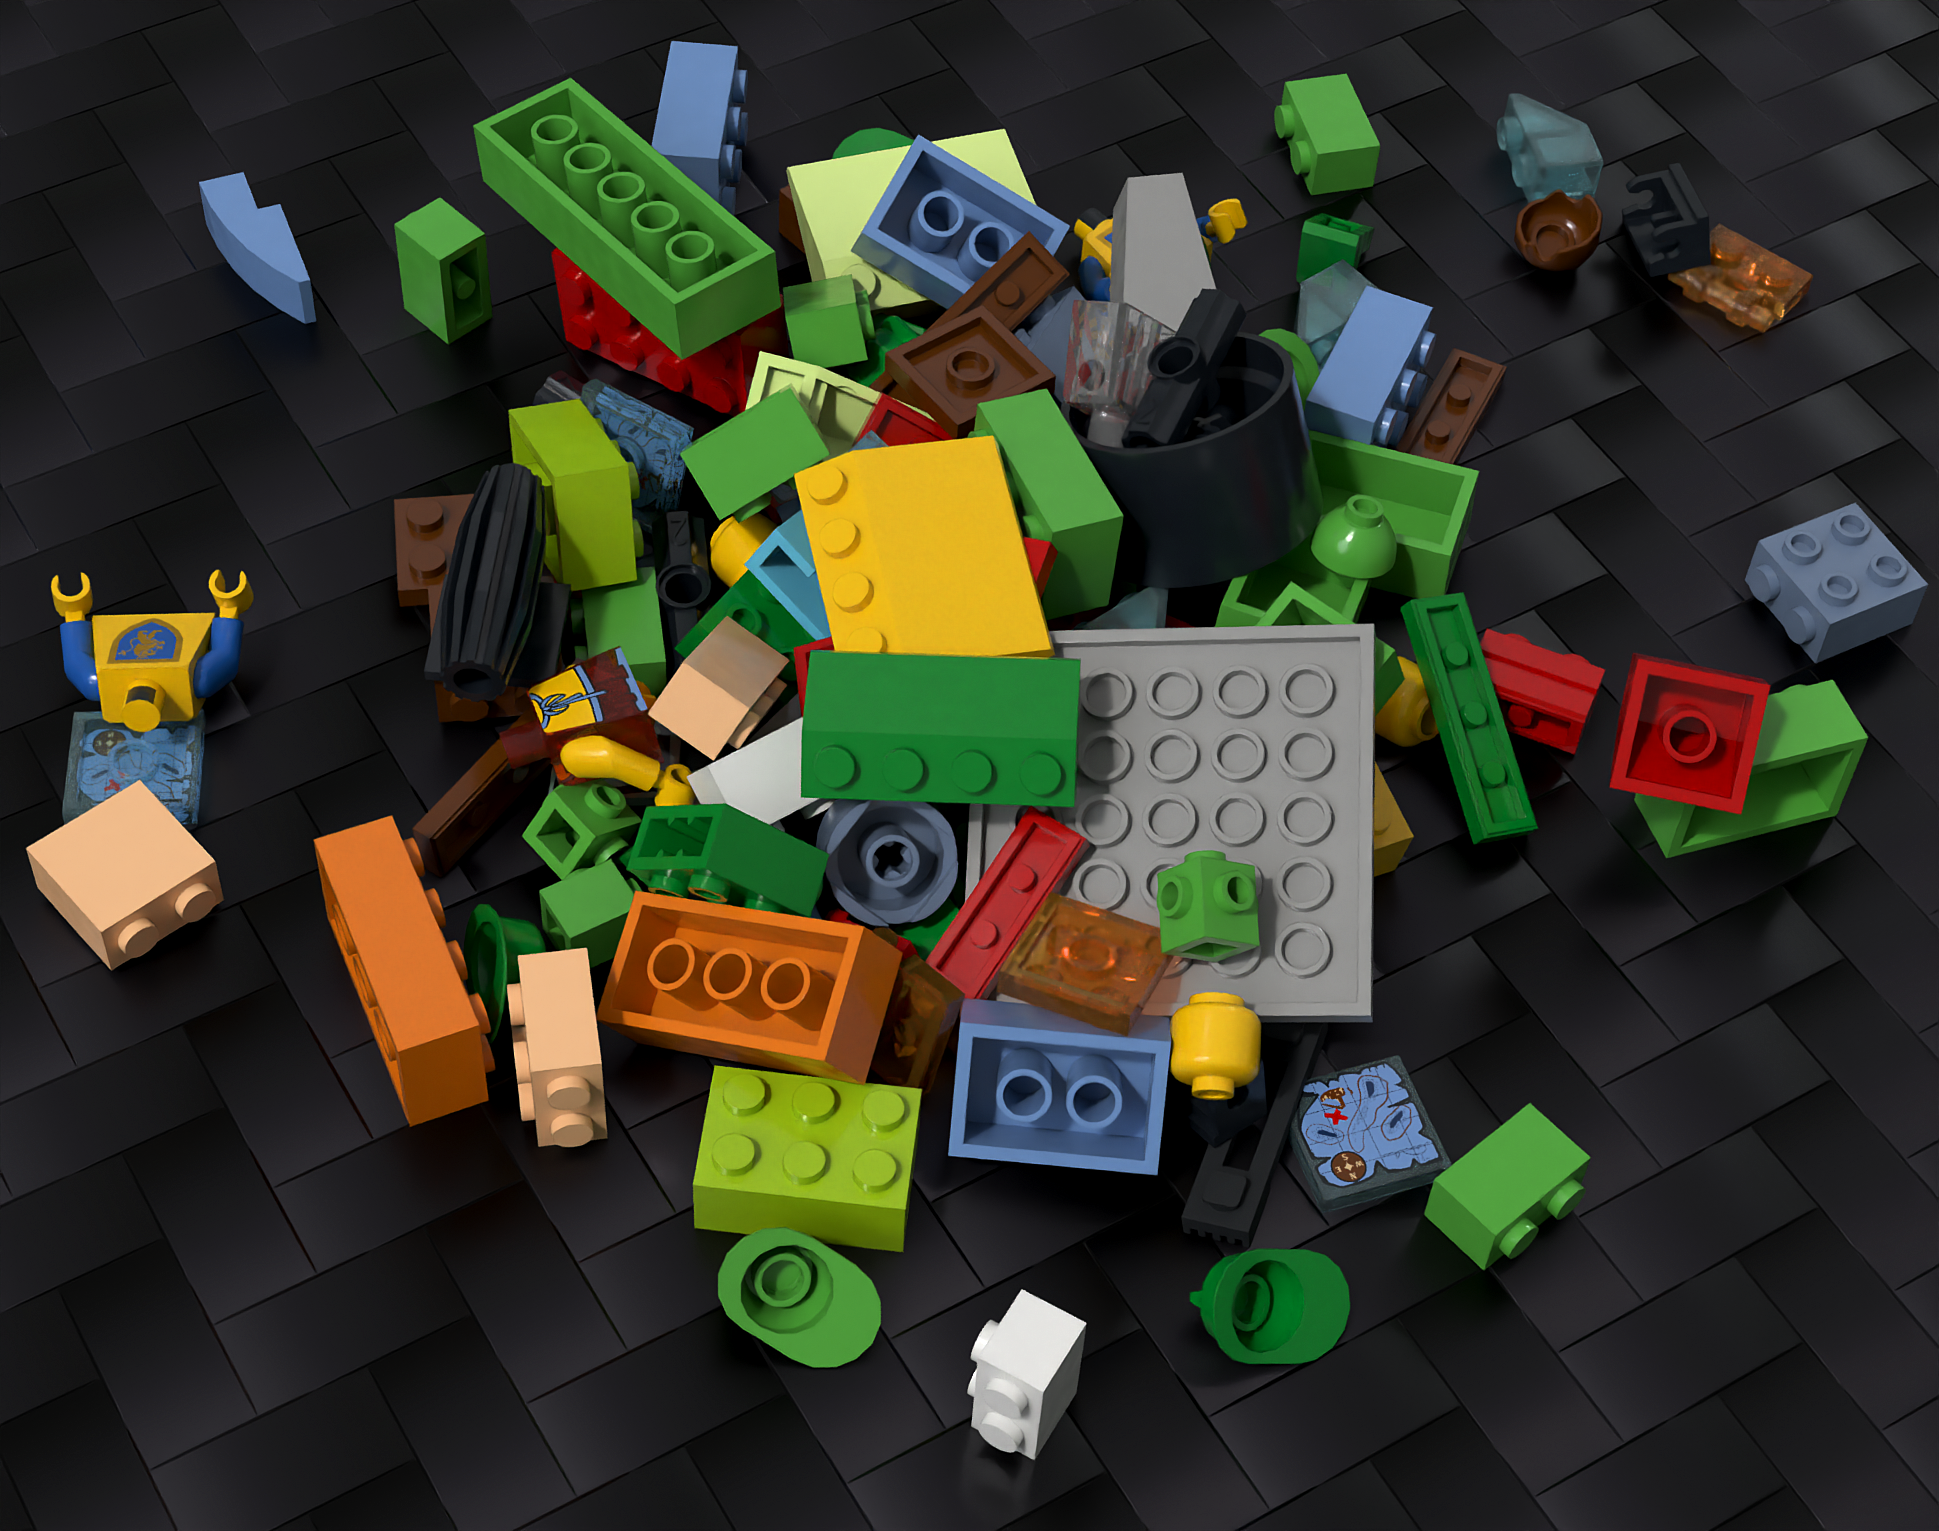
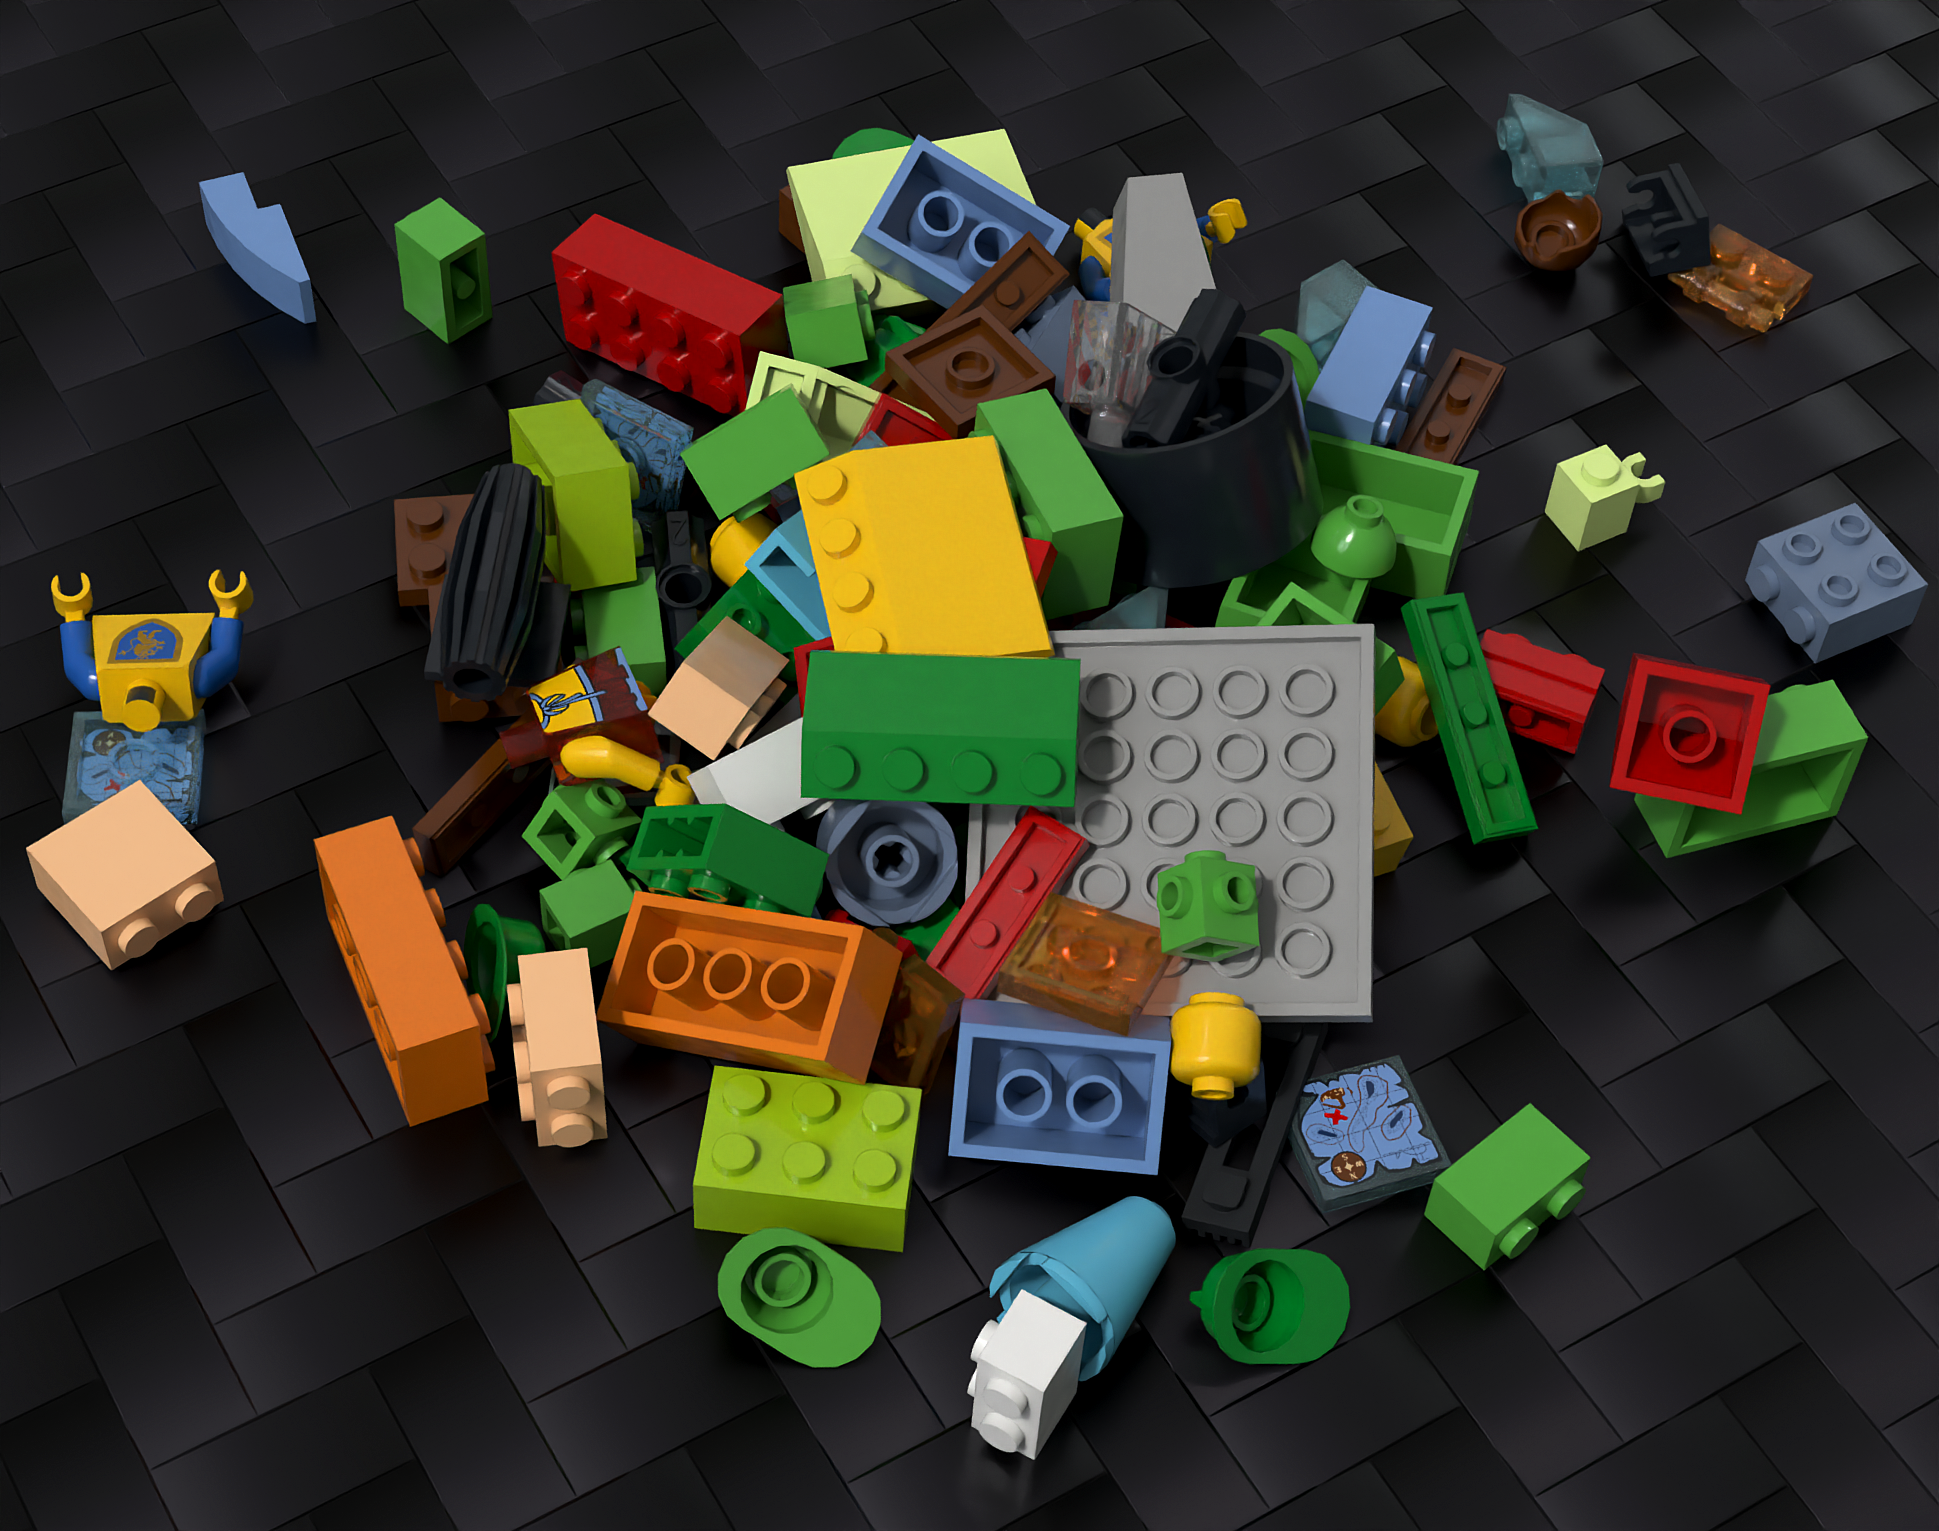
(628, 217): bright green brick -> none
(701, 117): medium blue brick -> none
(1094, 1272): none -> medium azure cone
(1327, 134): bright green brick -> none
(1328, 241): green slope -> none
(1596, 495): none -> yellowish green brick

